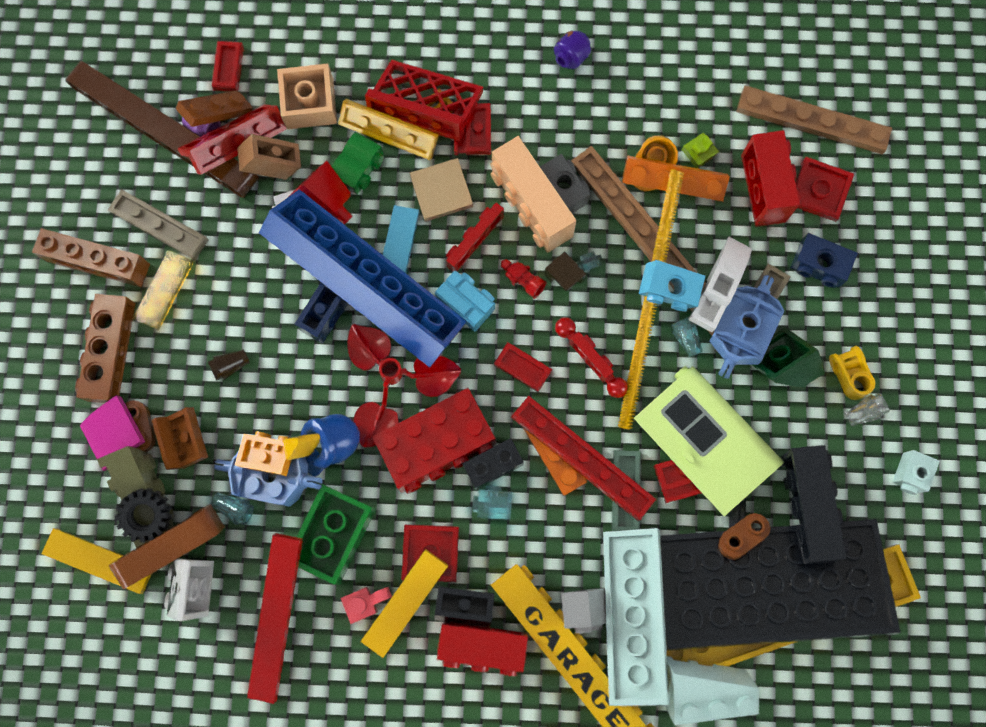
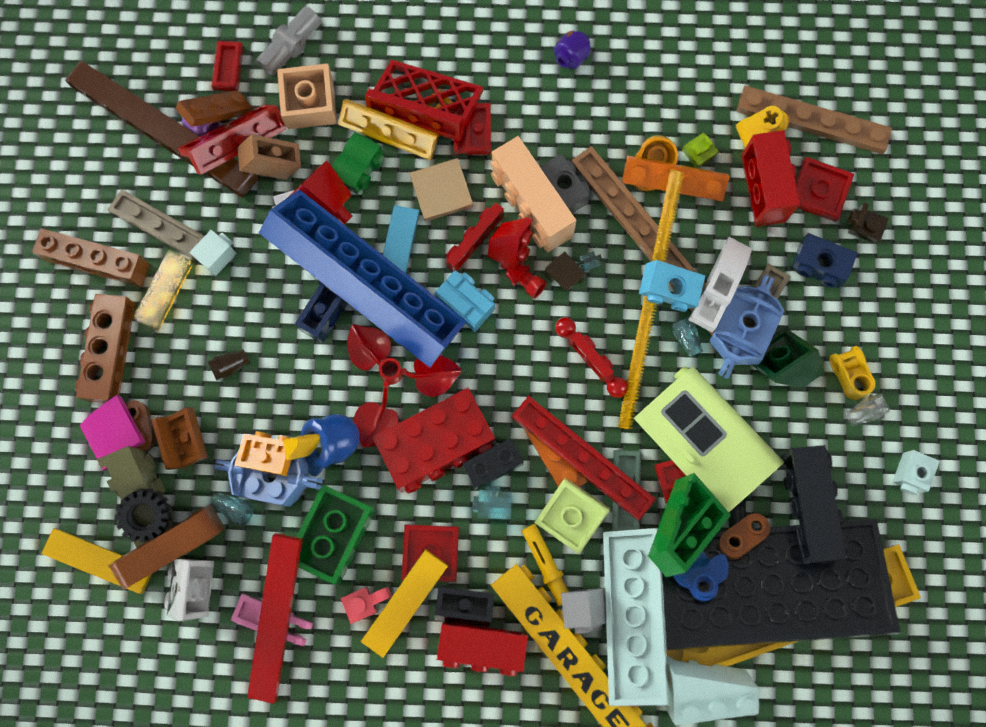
(214, 251): none -> light aqua brick
(248, 614): none -> bright pink hinge
(289, 40): none -> light grey piece
(511, 242): none -> red slope
(522, 367): red tile -> none
(548, 568): none -> yellow pin
(572, 515): none -> yellowish green tile
(686, 525): none -> green wedge
(704, 571): none -> blue plate
(761, 123): none -> yellow piece
(867, 224): none -> dark brown bracket

